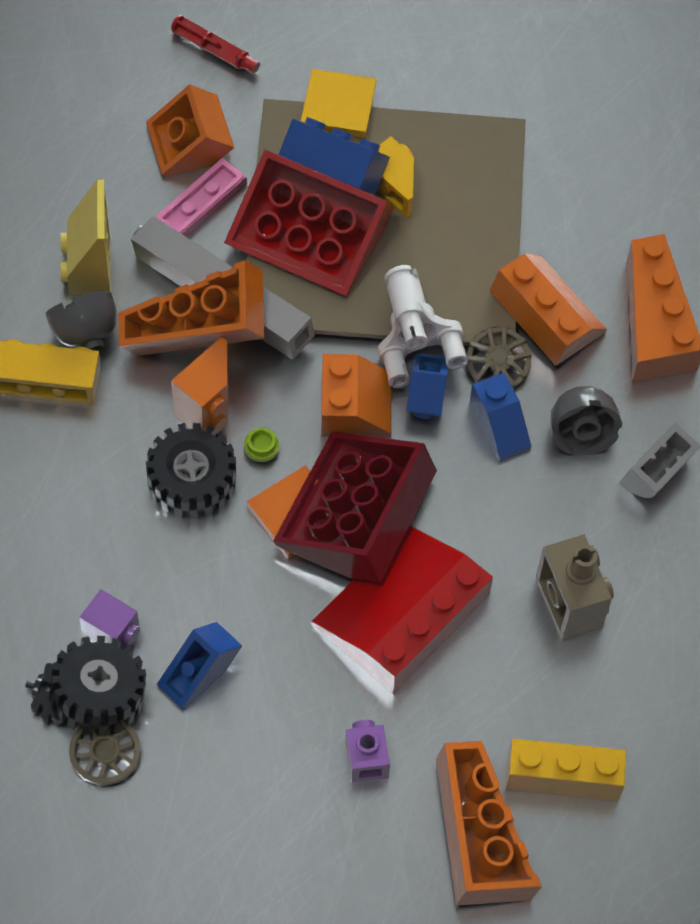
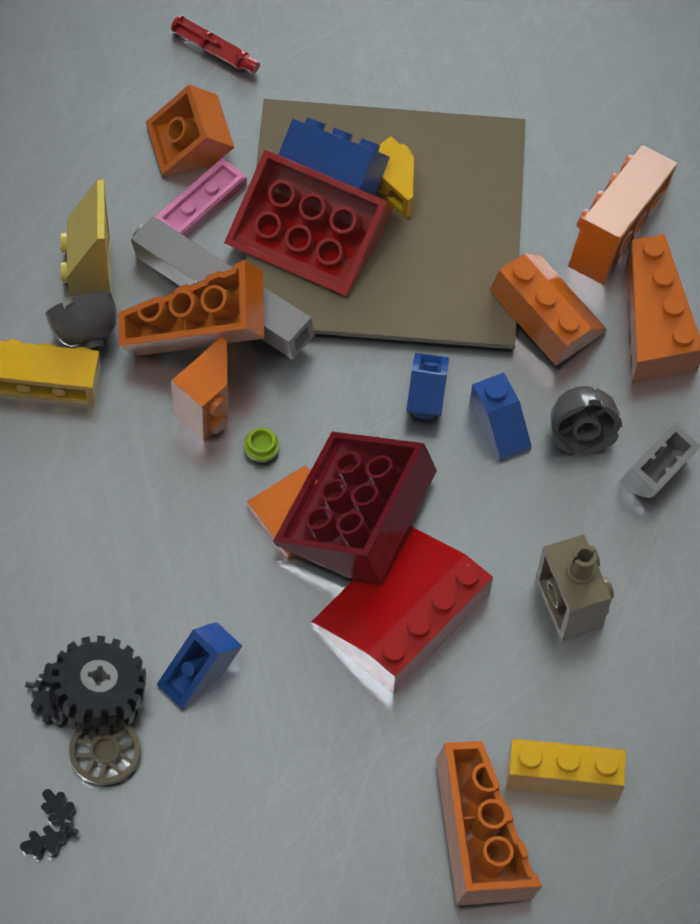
(52, 839): none -> black animal
(111, 619): medium lavender brick -> none
(191, 453): black wheel -> none
(340, 101): yellow tile -> none
(354, 396): orange slope -> none
(367, 763): medium lavender brick -> none
(415, 327): white wheel -> none
(499, 356): dark tan wheel -> none
(620, 212): none -> wedge

